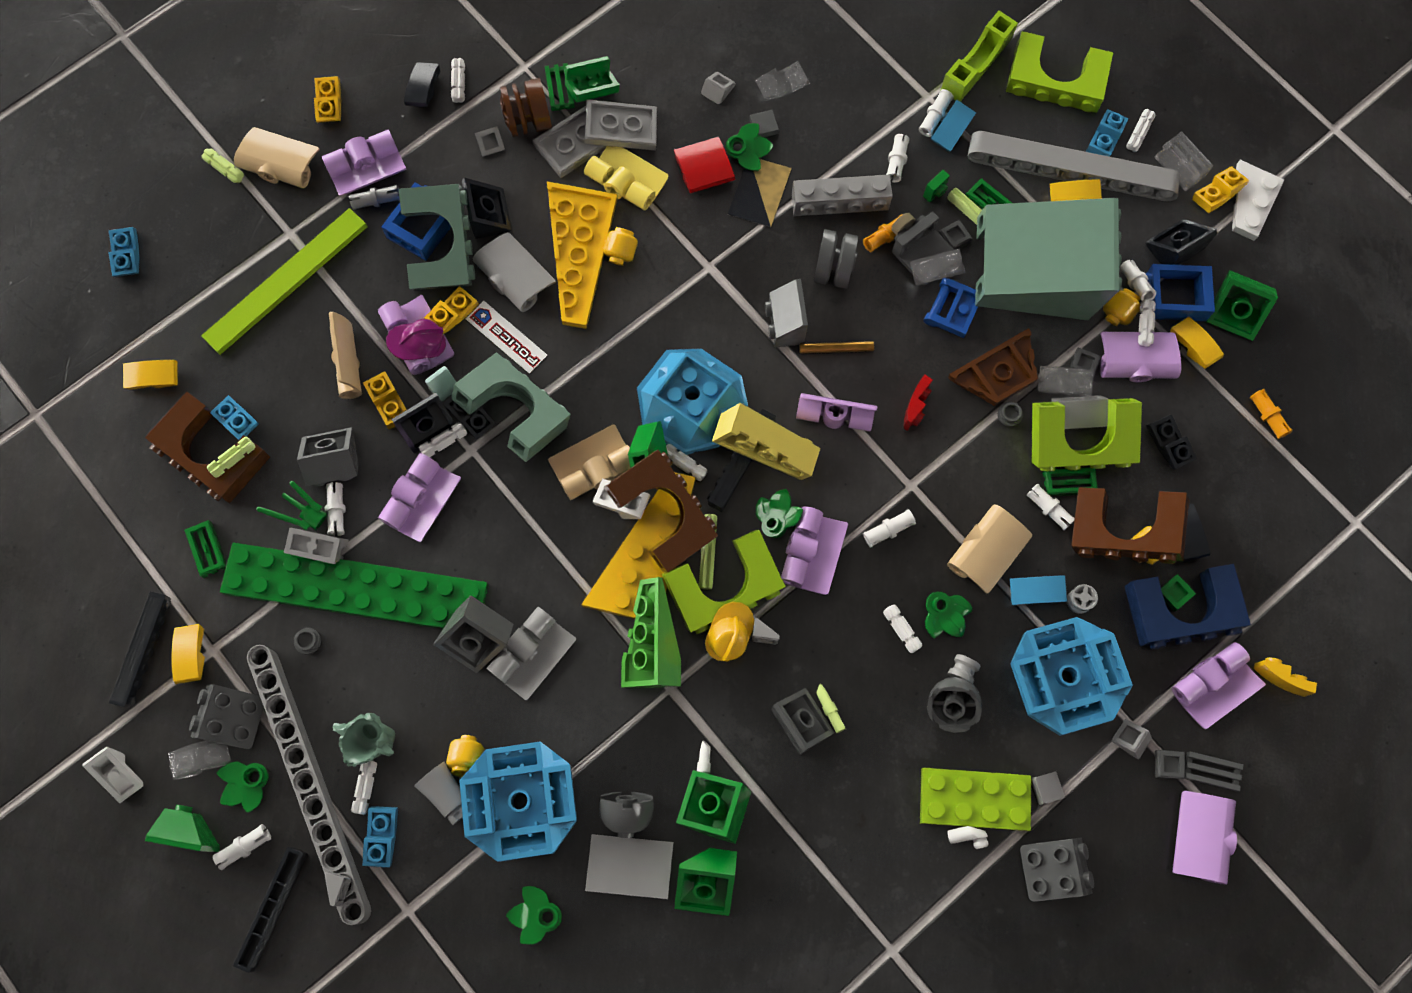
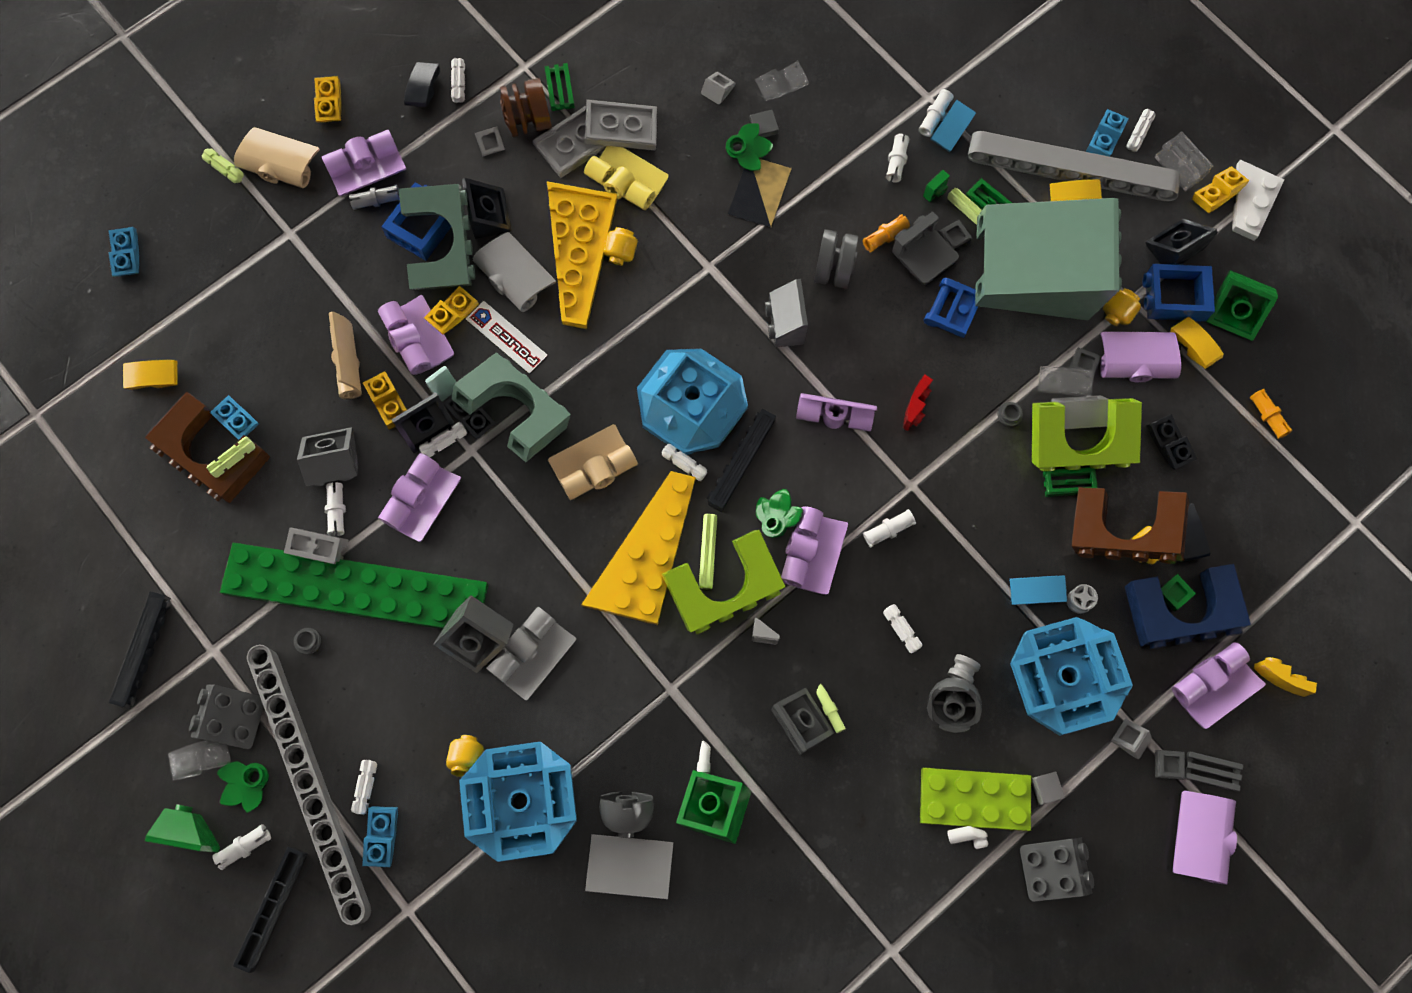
(113, 774): white slope -> none
(186, 654): yellow slope -> none
(203, 572): green tile -> none
(284, 281): lime tile -> none
(311, 515): green plant -> none
(337, 887): light grey slope -> none
(364, 739): sand green hair -> none
(416, 340): magenta piece -> none
(442, 792): light grey plant -> none
(530, 915): green plate -> none
(590, 79): green bracket -> none
(632, 510): white slope -> none
(646, 440): green slope -> none
(653, 649): bright green wedge -> none
(693, 527): reddish brown arch -> none
(704, 165): red slope -> none
(707, 882): green slope -> none
(729, 632): yellow piece -> none
(766, 442): light yellow wedge -> none
(836, 347): pearl gold bar -> none
(841, 195): light grey brick -> none
(903, 222): dark tan tile -> none
(937, 267): clear slope -> none
(949, 617): green plate -> none
(990, 548): tan panel -> none
(991, 43): lime arch -> none
(1000, 371): reddish brown wing -> none
(1031, 81): lime arch -> none
(1050, 507): white pin -> none
(1137, 280): white pin -> none
(1146, 323): white axle -> none

